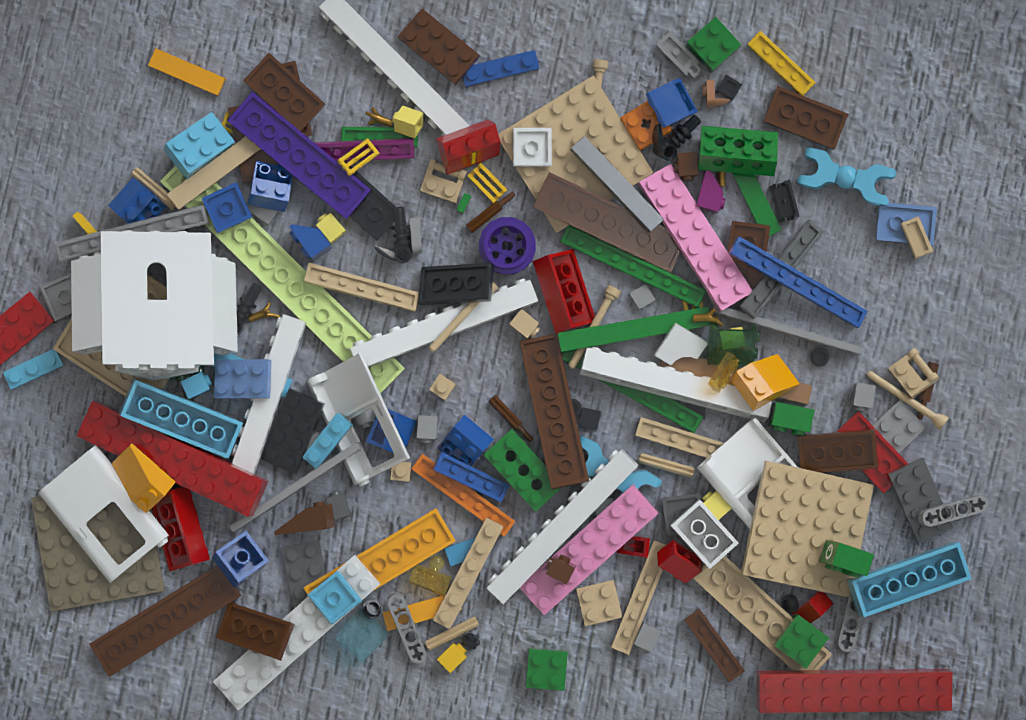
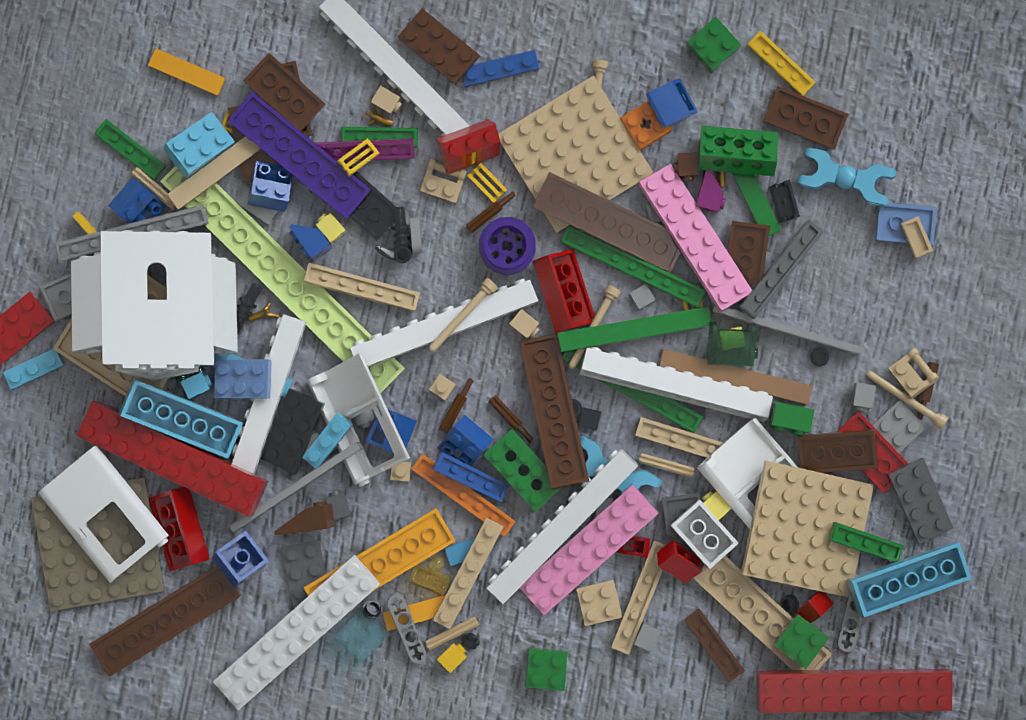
(130, 149): none -> green tile
(141, 478): light orange slope -> none
(227, 207): blue plate -> none
(255, 631): reddish brown plate -> none
(334, 597): medium azure tile -> none
(386, 101): none -> tan brick
(408, 121): light yellow brick -> none
(427, 428): light grey brick -> none
(455, 407): none -> reddish brown axle
(456, 284): black tile -> none
(464, 203): green tile -> none
(532, 147): white tile -> none
(560, 568): reddish brown brick -> none
(616, 184): tile -> none
(672, 142): black piece -> none
(679, 55): light grey hinge -> none
(679, 344): white tile -> none
(707, 317): pearl gold bar -> none
(709, 91): nougat plate -> none
(724, 372): clear yellow plate -> none
(729, 87): black tile -> none
(764, 381): light orange slope -> none
(797, 282): blue plate -> none
(846, 559): green brick -> none
(865, 542): none -> green tile
(952, 508): light grey beam -> none

